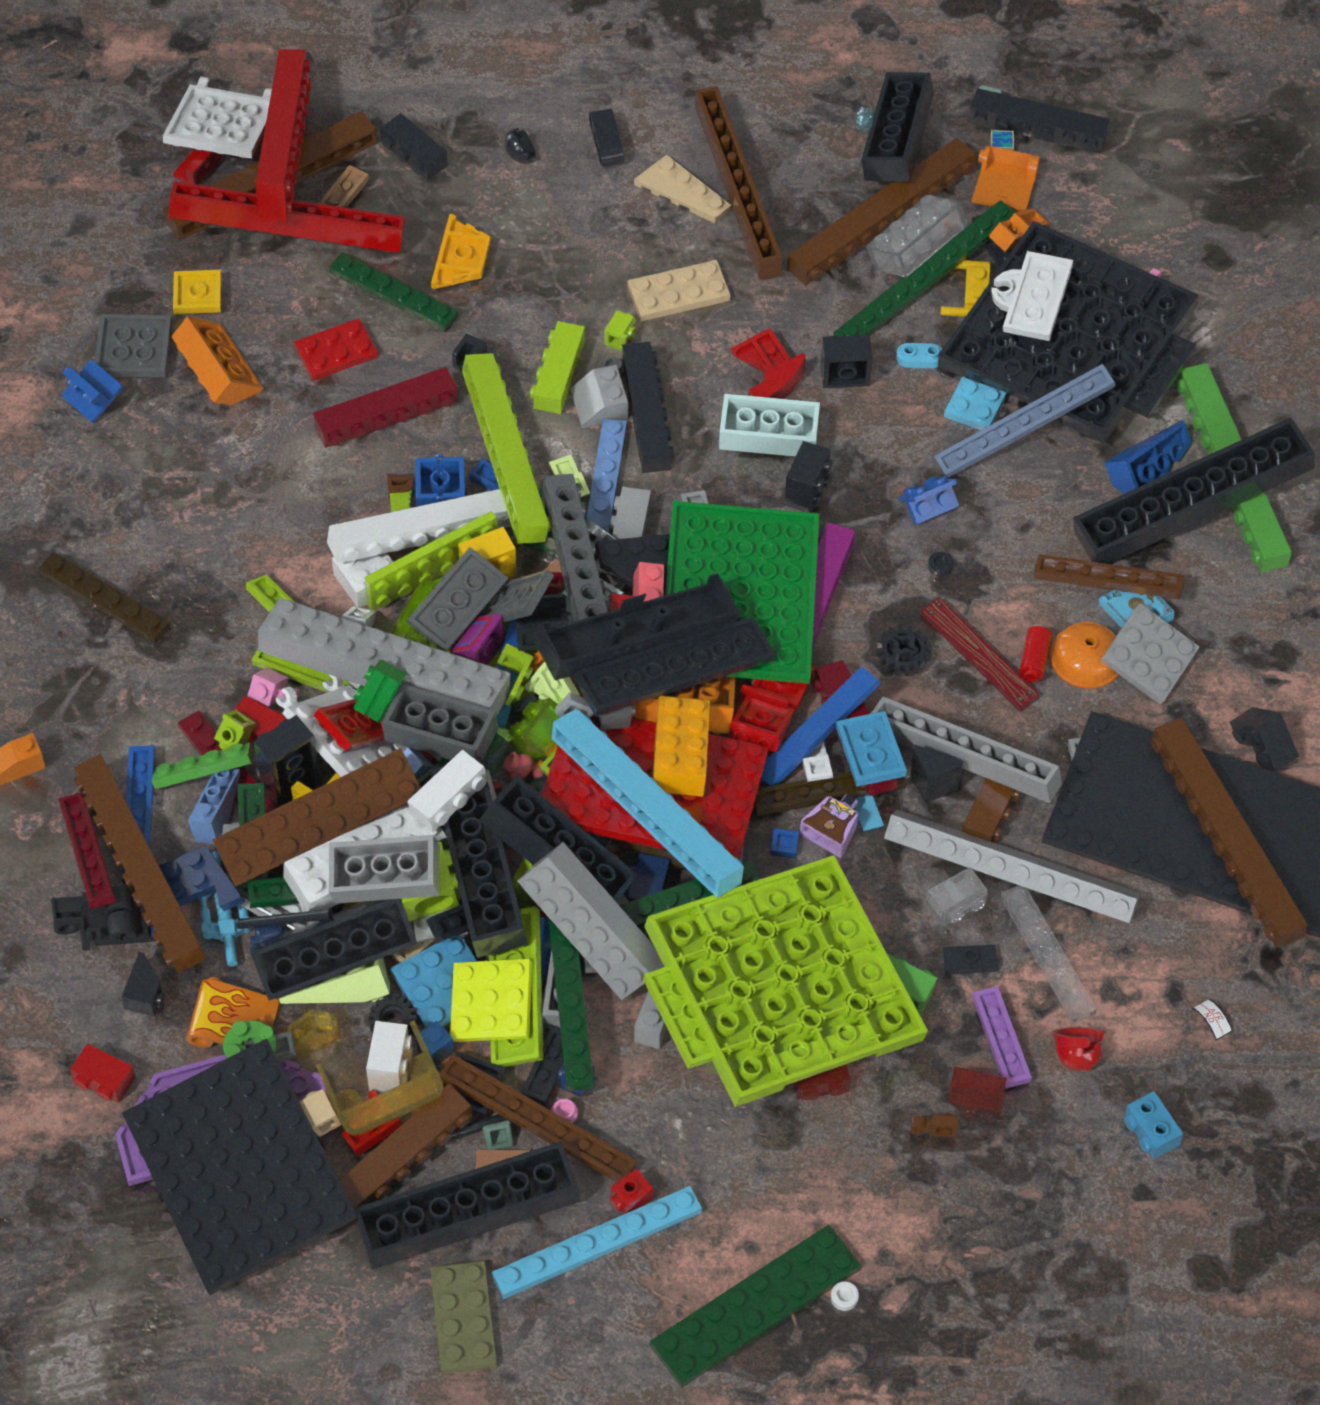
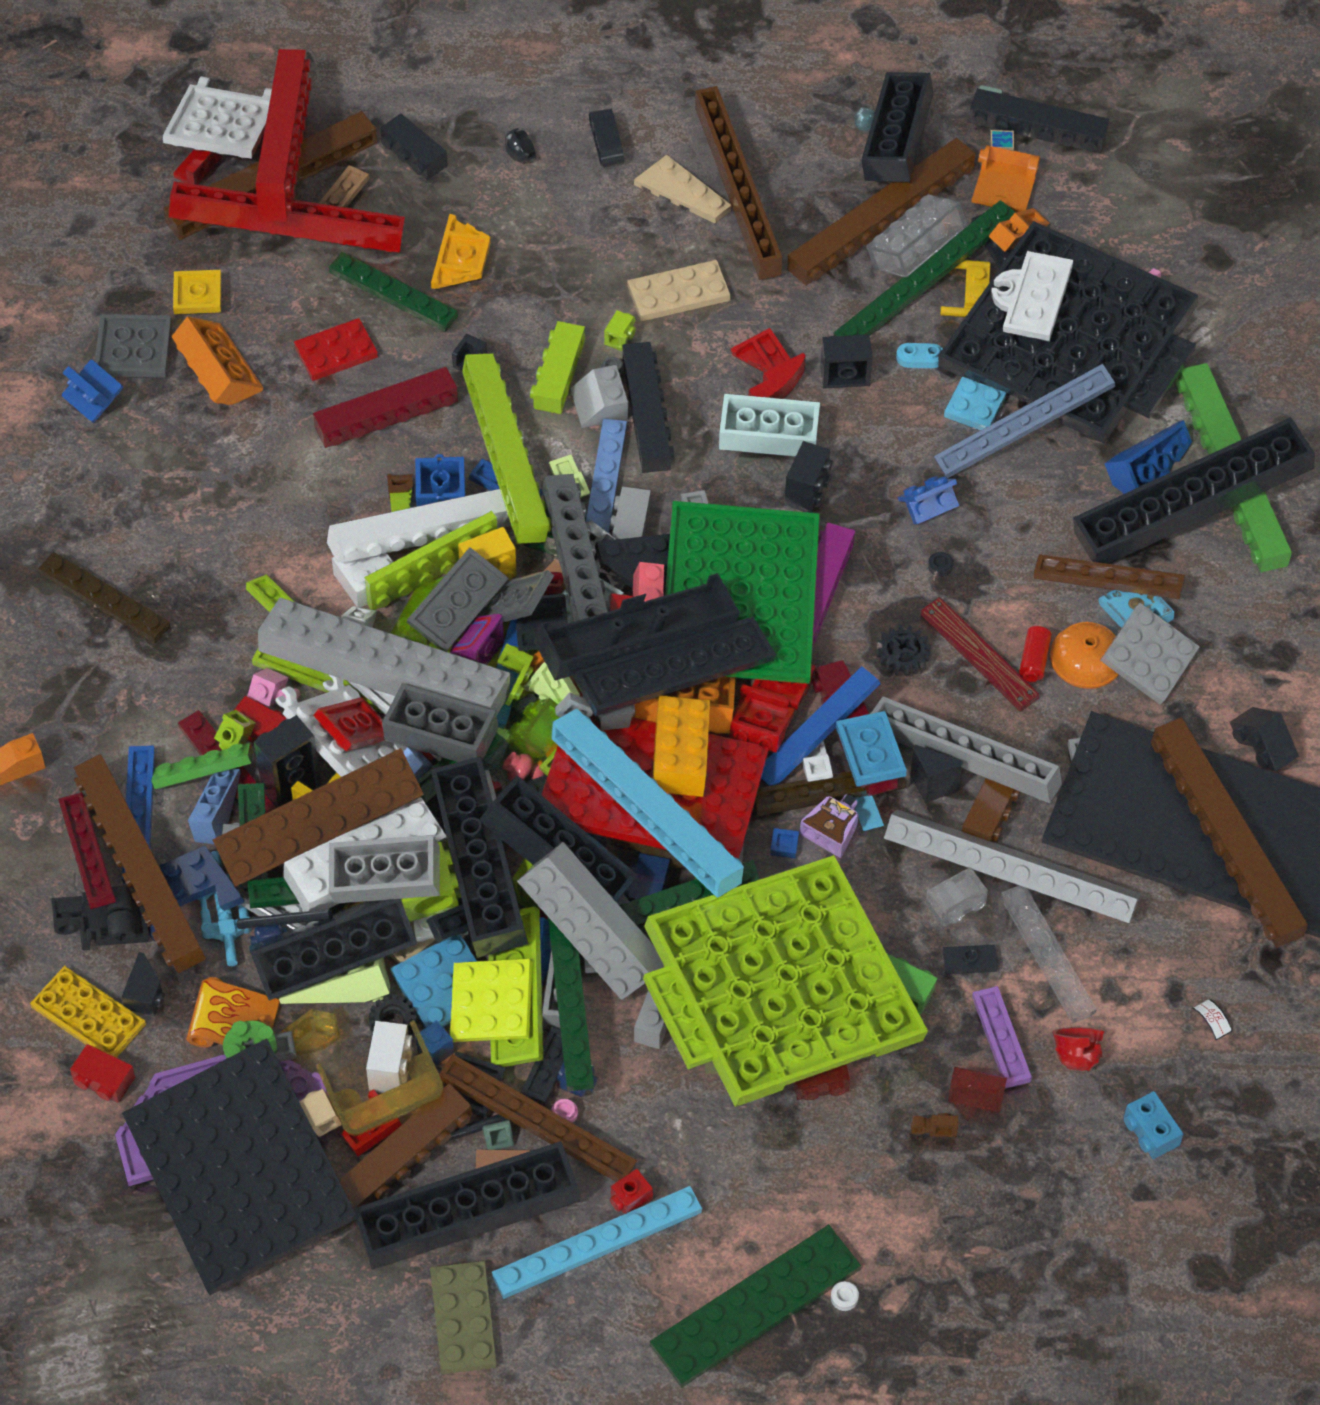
(87, 1013): none -> yellow tile
(379, 690): green brick -> none
(448, 790): white brick -> none

